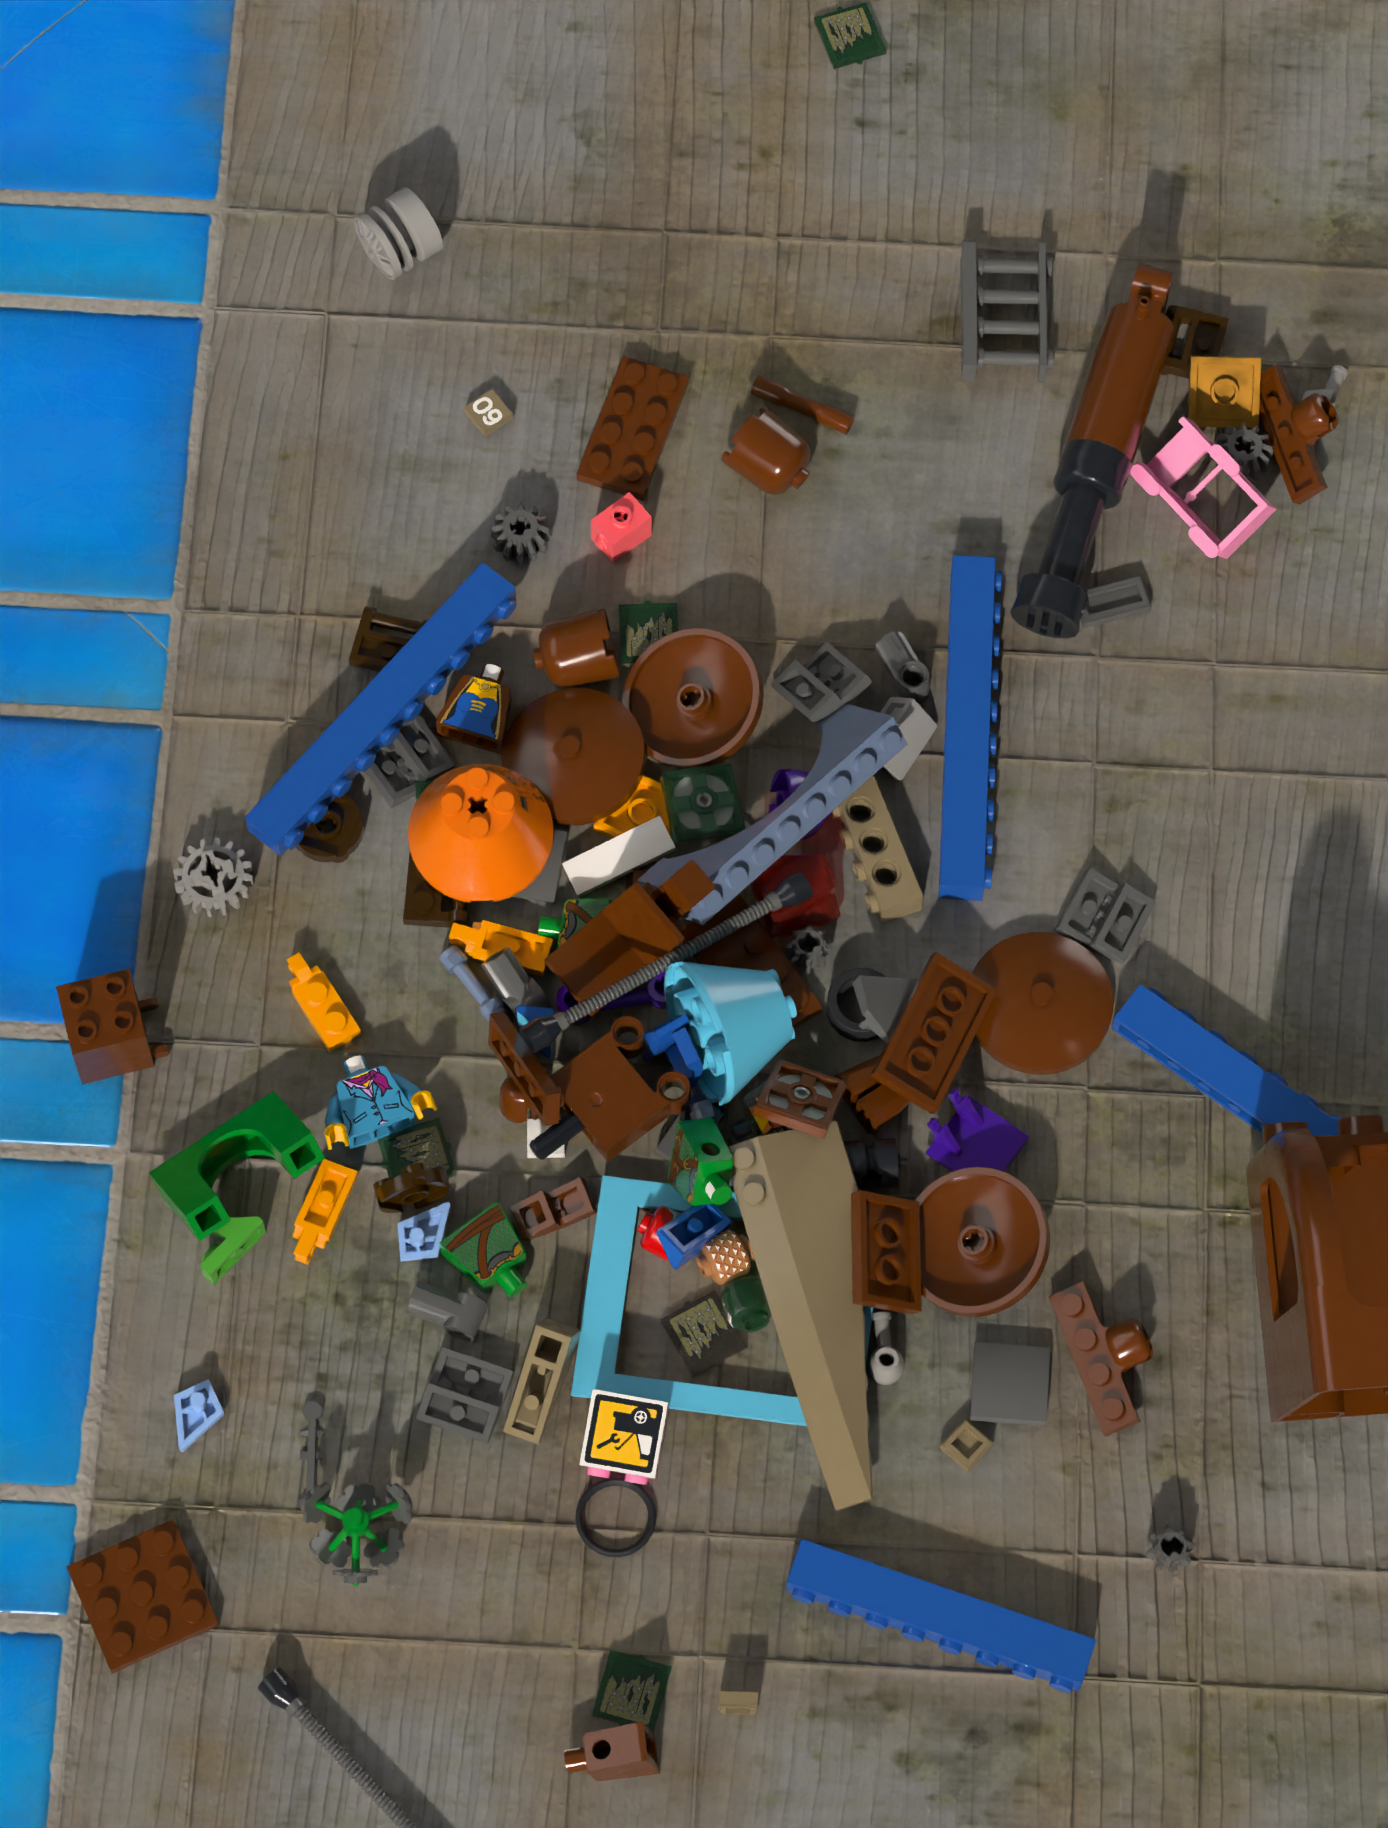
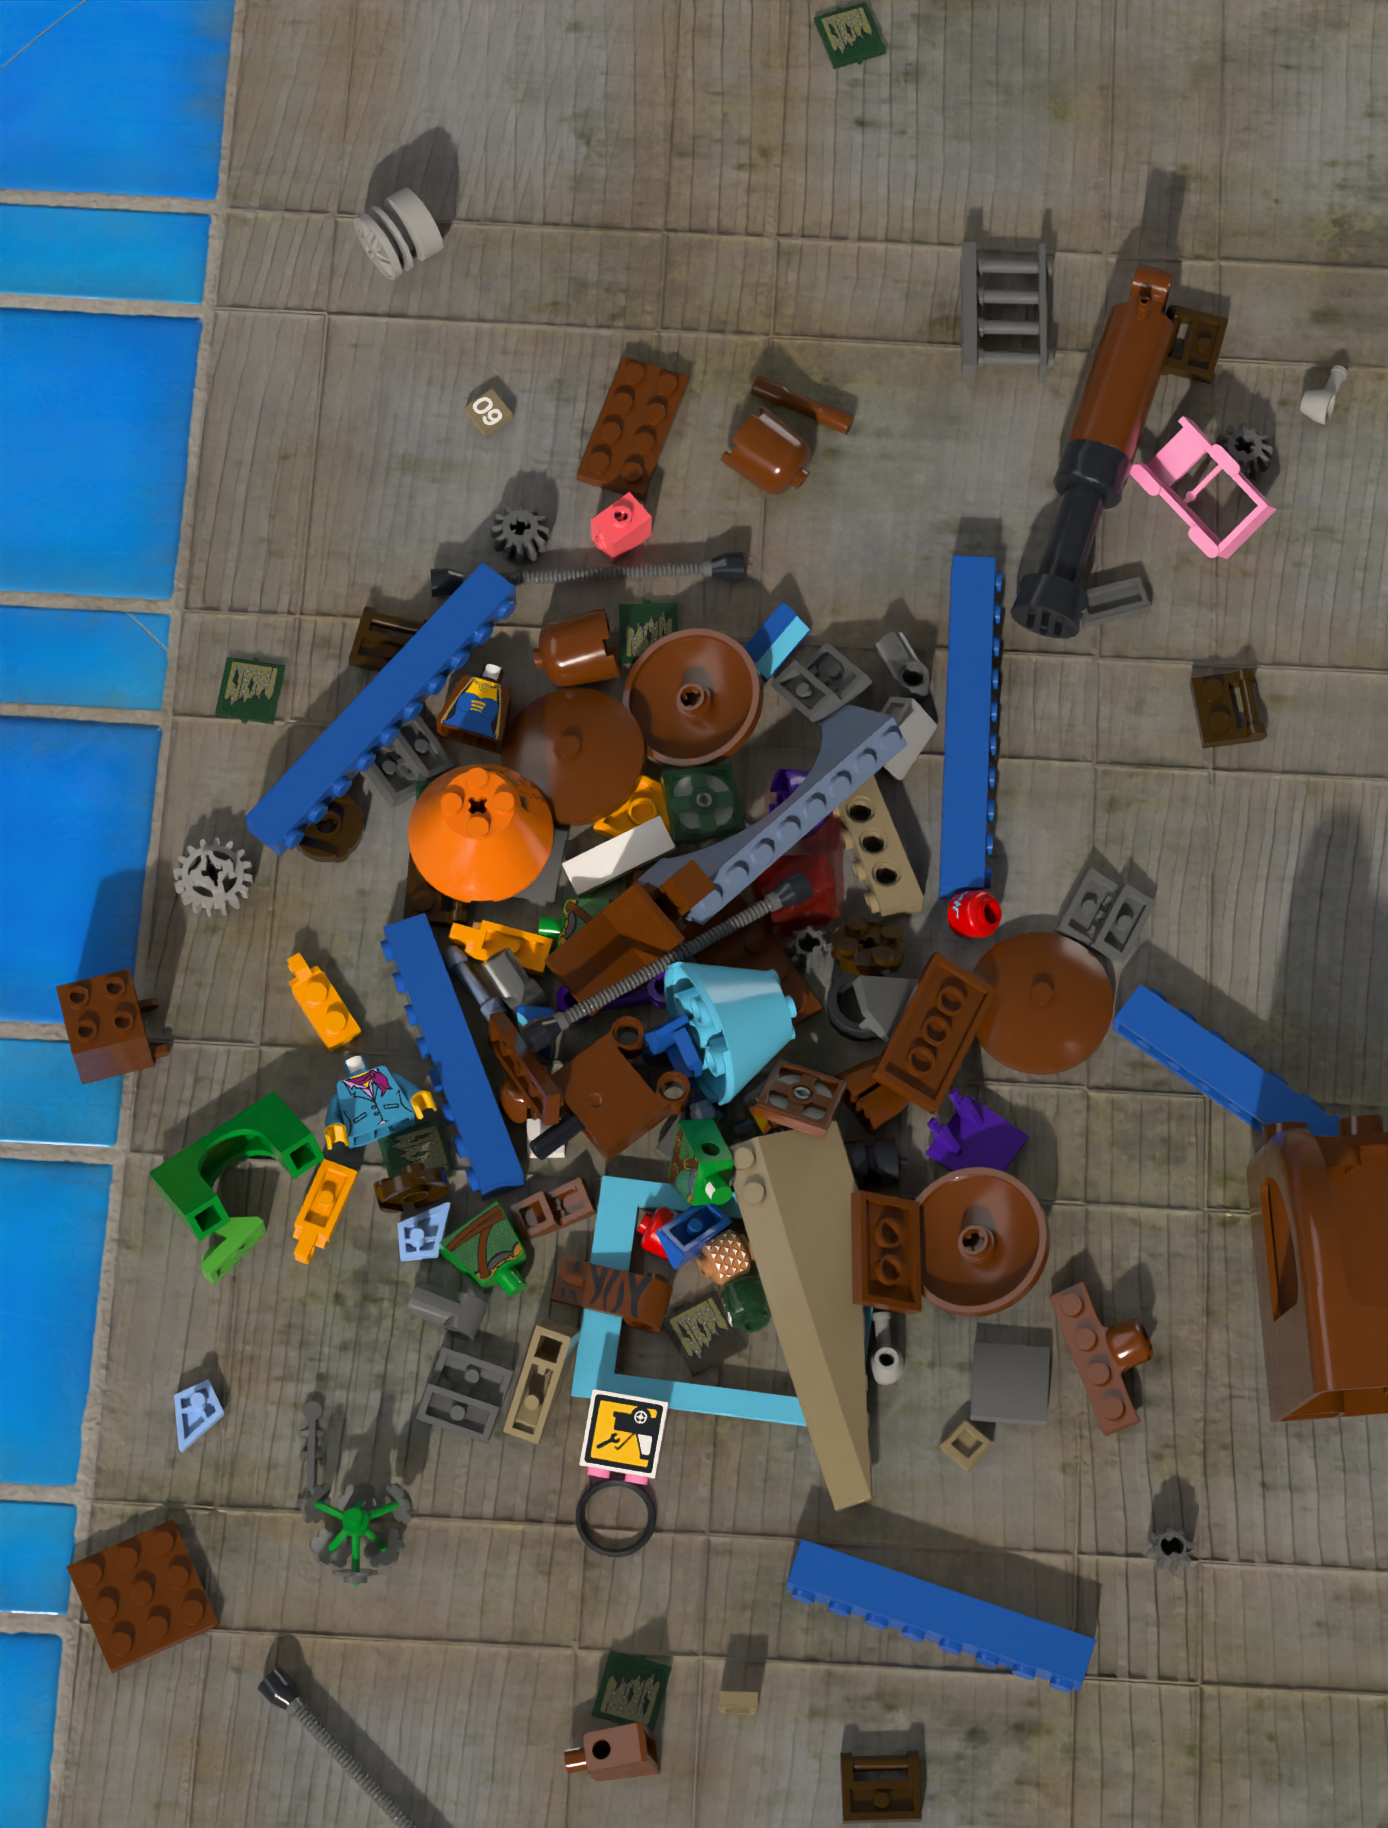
(250, 690): none -> piece
(453, 1057): none -> blue brick
(634, 1297): none -> reddish brown door
(725, 567): none -> dark grey hose
(776, 640): none -> slope
(884, 942): none -> dark brown plate
(884, 1799): none -> dark brown plate
(974, 914): none -> red head
(1216, 712): none -> dark brown plate
(1224, 391): pearl gold plate -> none
(1294, 432): reddish brown plate -> none

